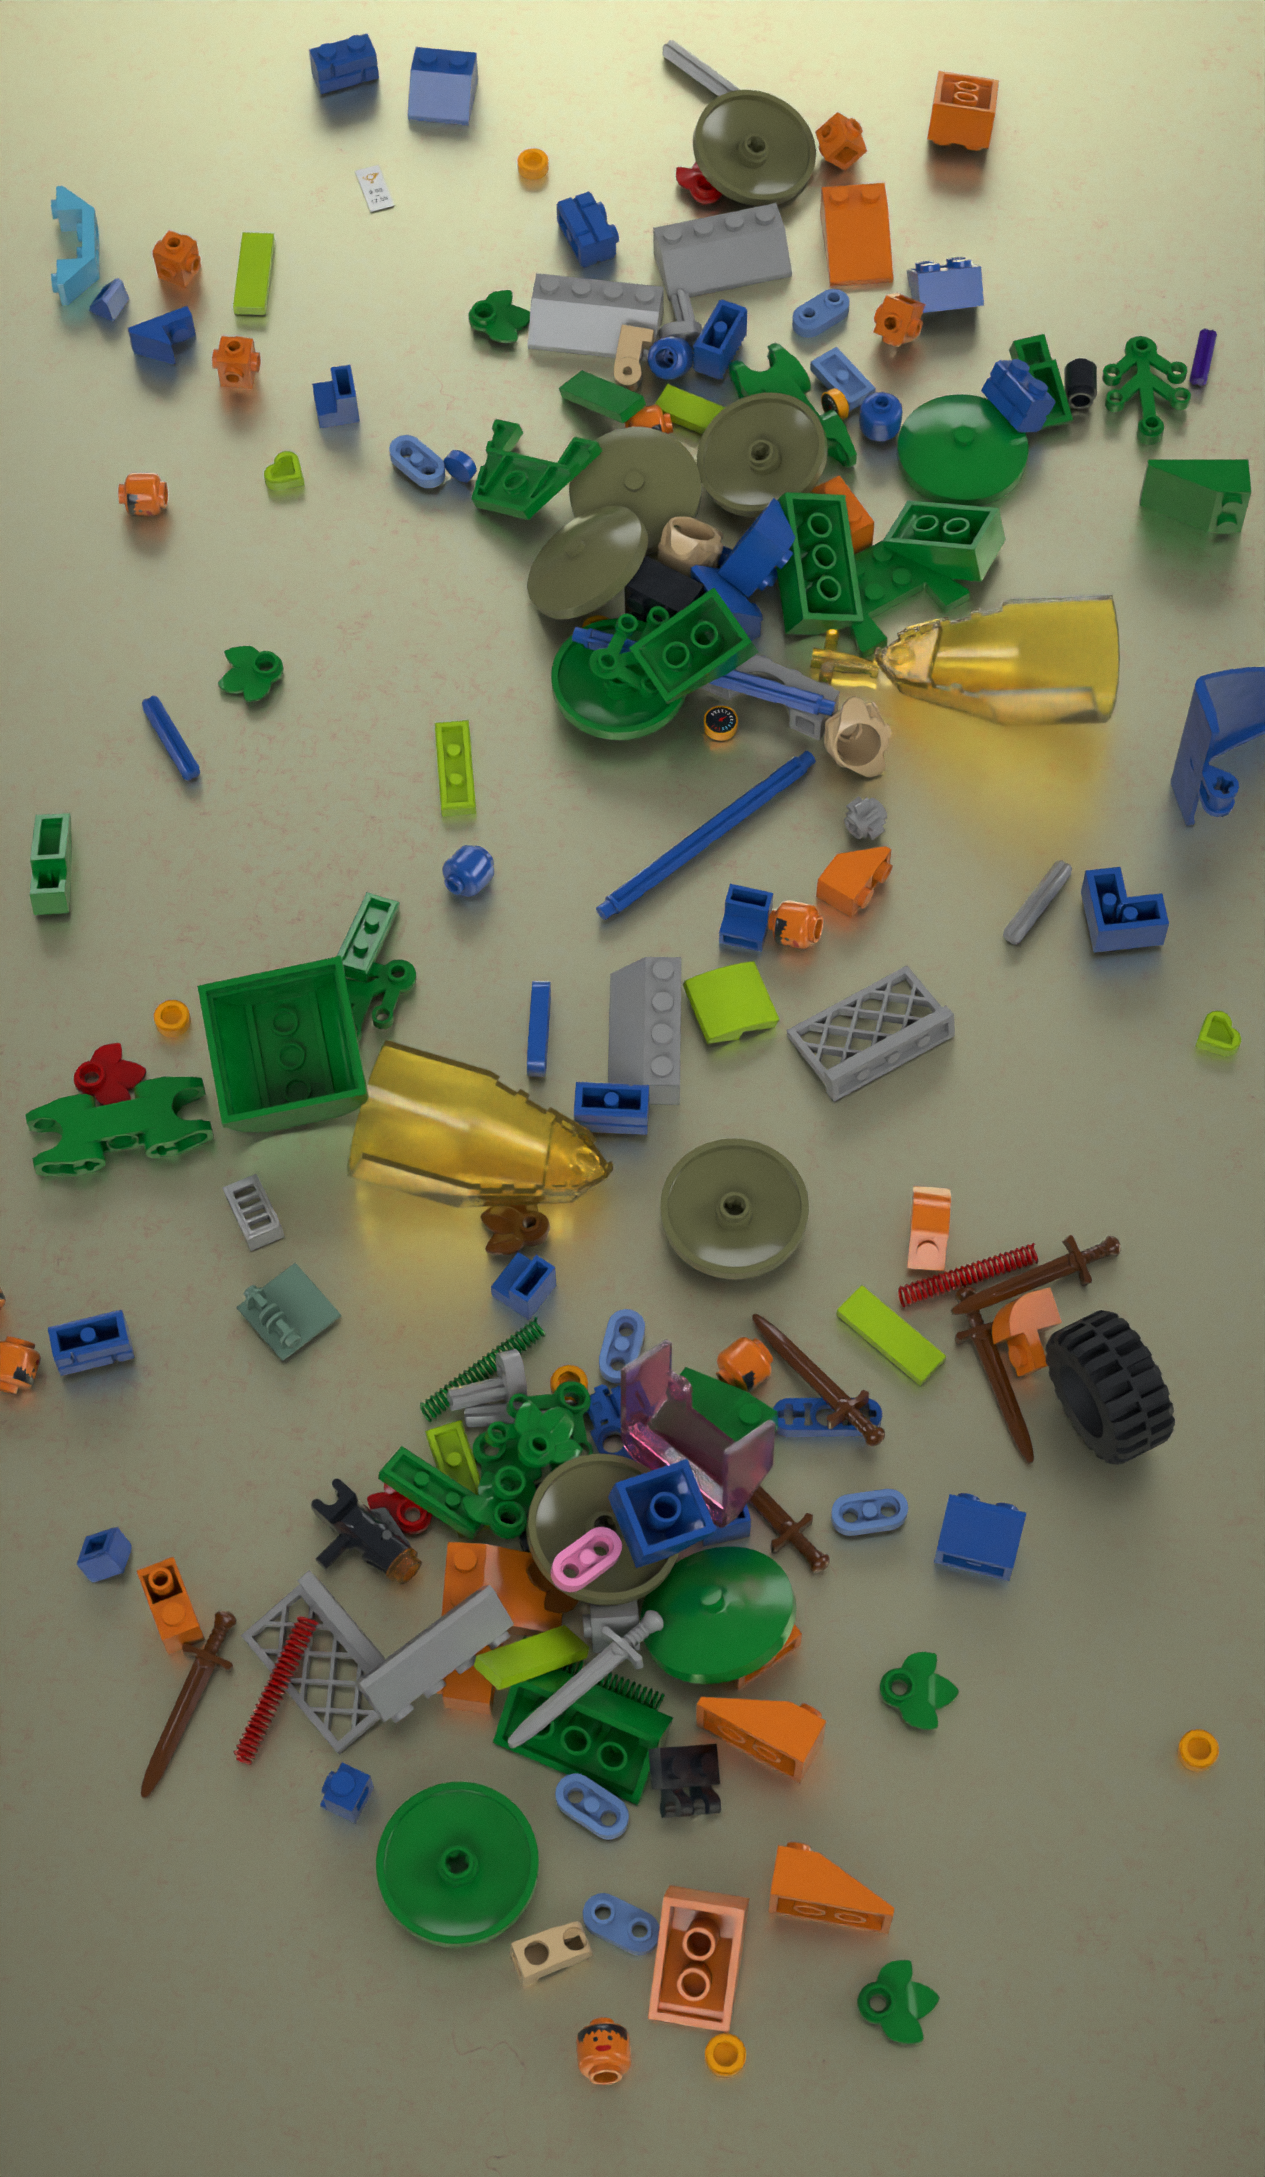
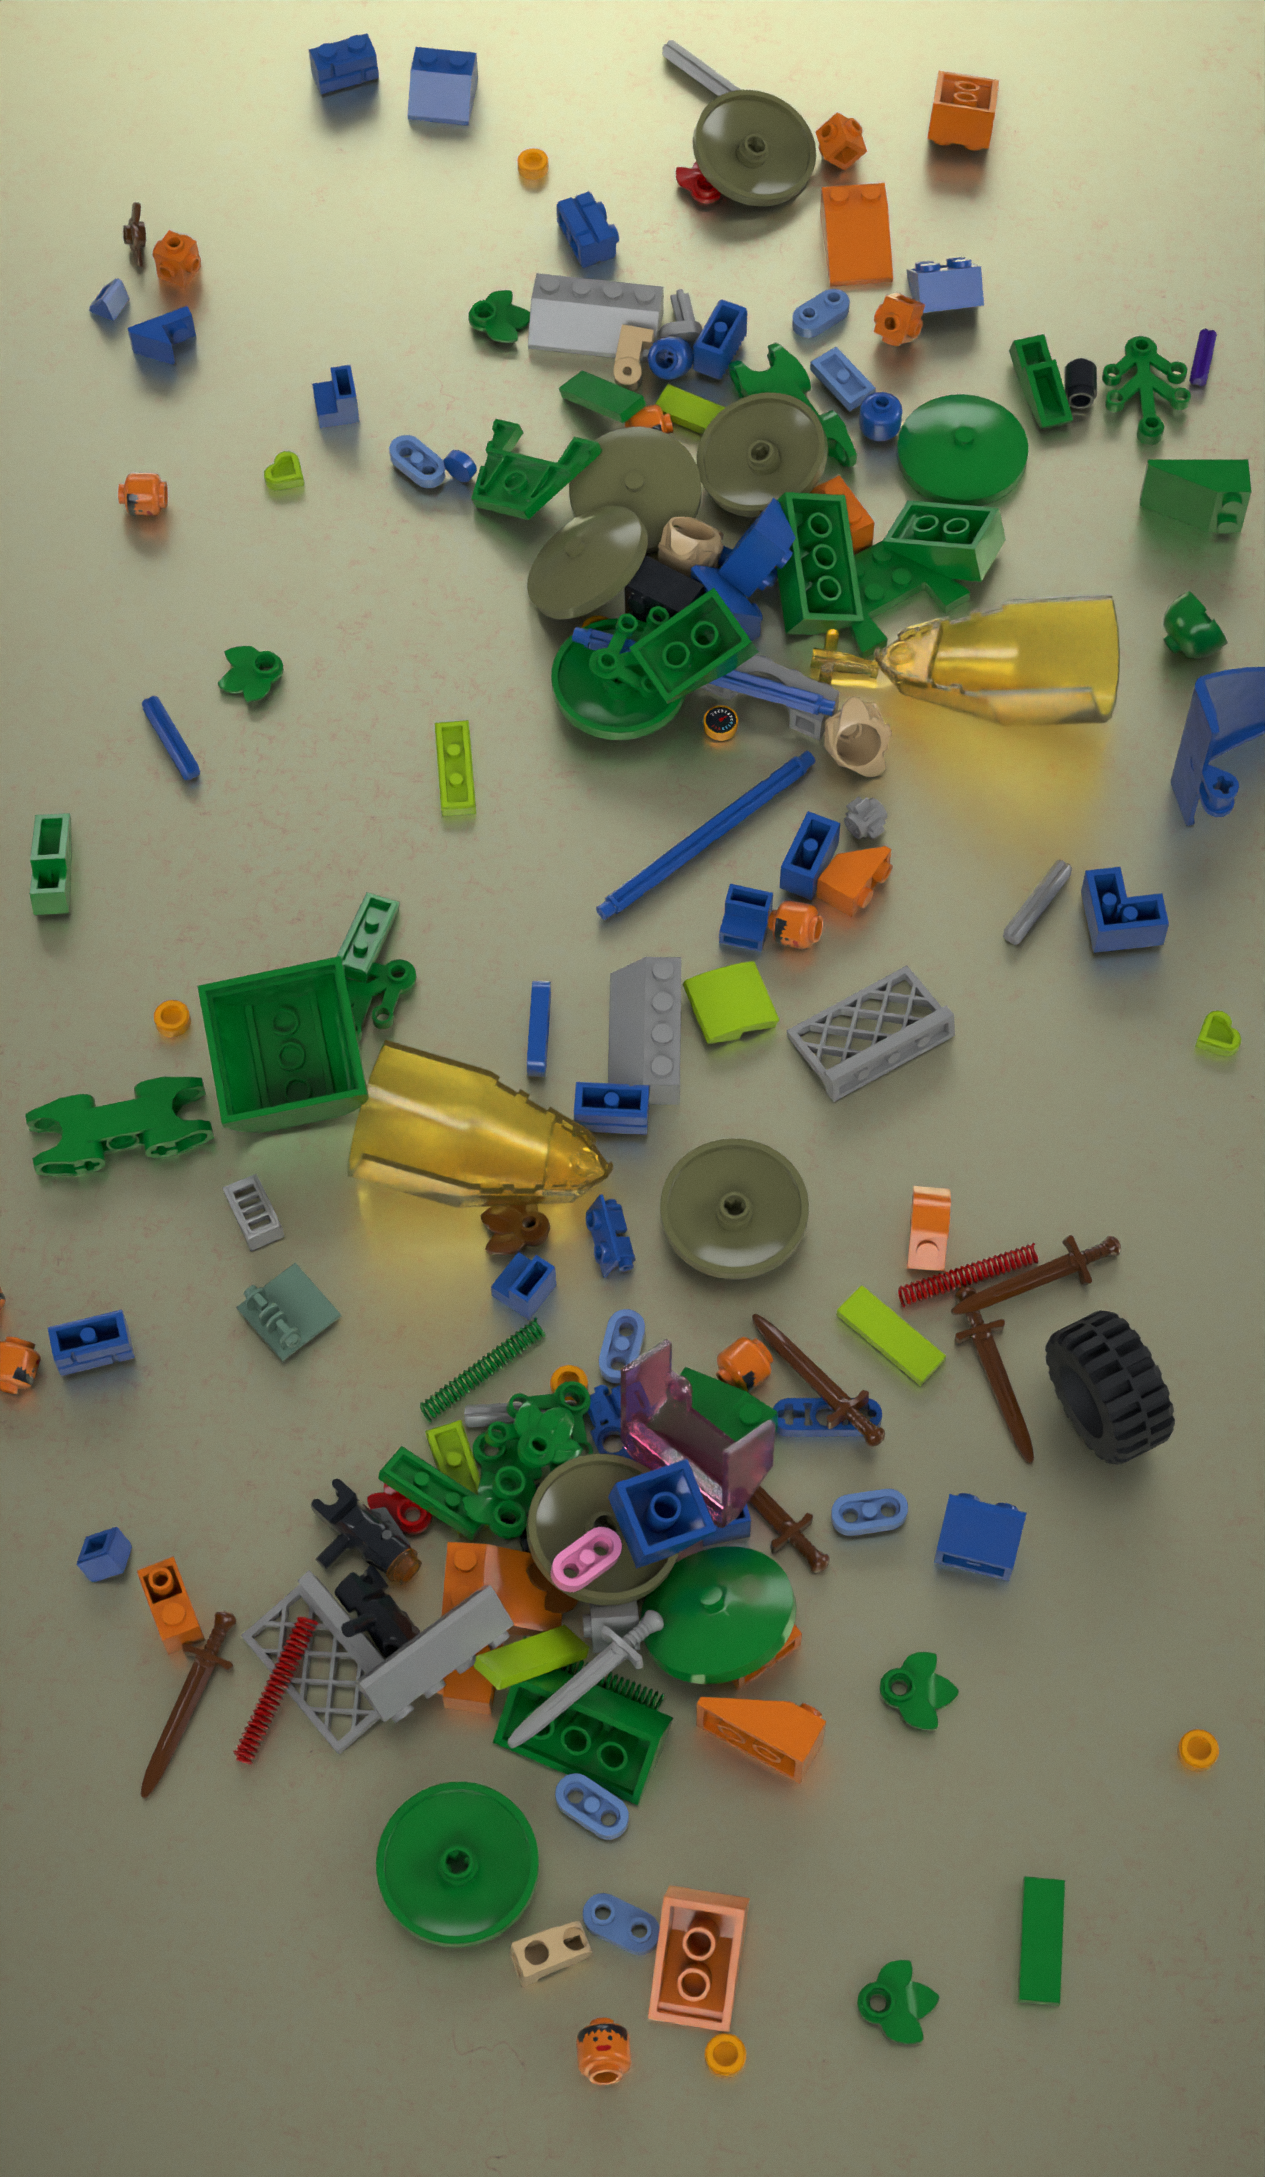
(79, 273): medium azure slope -> none
(113, 1075): red plate -> none
(135, 234): none -> reddish brown plate
(236, 362): orange brick -> none
(254, 273): lime tile -> none
(346, 1792): blue brick -> none
(374, 188): white sticker -> none
(375, 1611): none -> black piece
(469, 870): blue head -> none
(509, 1382): light grey piece -> none
(605, 1221): none -> blue hinge
(686, 1767): black plate -> none
(722, 251): light grey slope -> none
(809, 855): none -> blue brick
(818, 1890): orange slope -> none
(835, 400): light orange tile -> none
(1018, 395): blue brick -> none
(1019, 1326): orange brick -> none
(1041, 1941): none -> green tile
(1191, 629): none -> green cylinder

